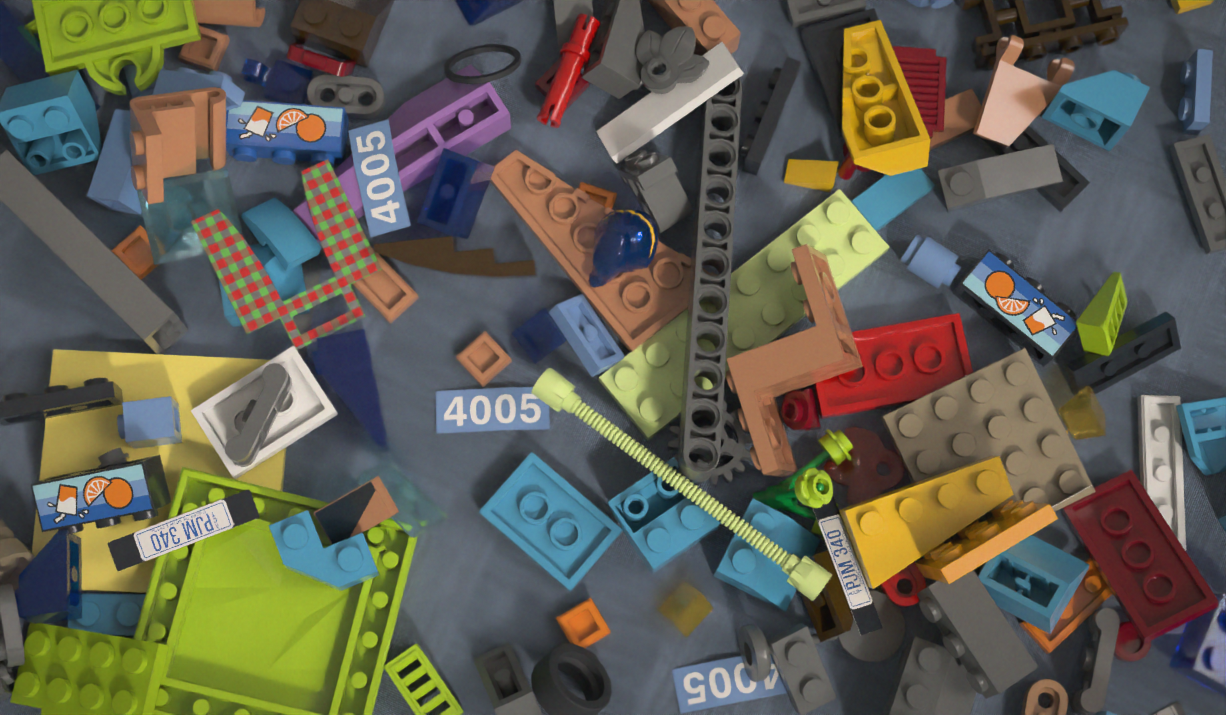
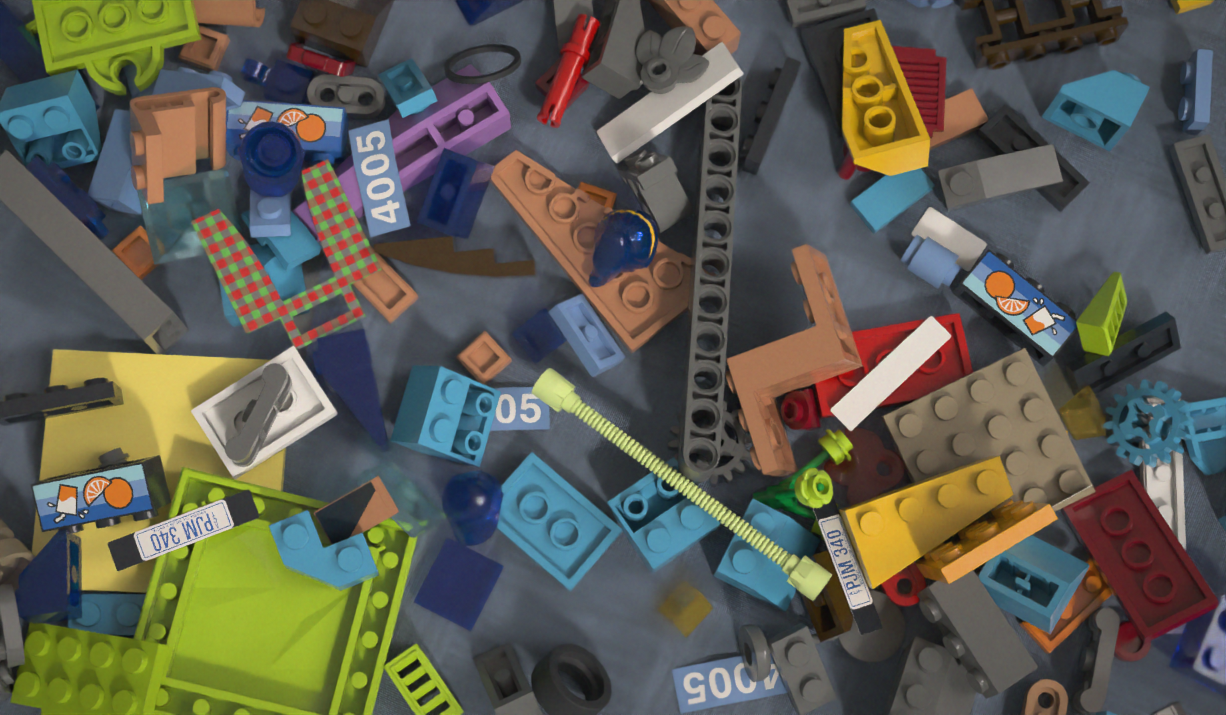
(70, 195): none -> clear blue plate
(150, 422): medium blue brick -> none
(270, 215): none -> medium blue plate
(271, 159): none -> clear blue hat
(408, 88): none -> dark azure plate
(445, 415): none -> dark azure slope
(459, 584): none -> clear blue piece
(472, 506): none -> clear blue hat
(583, 624): orange tile -> none
(761, 308): yellowish green plate -> none
(811, 174): yellow piece -> none
(890, 373): none -> white sticker
(951, 236): none -> white sticker
(1016, 95): flag -> none
(1131, 419): none -> dark azure gear

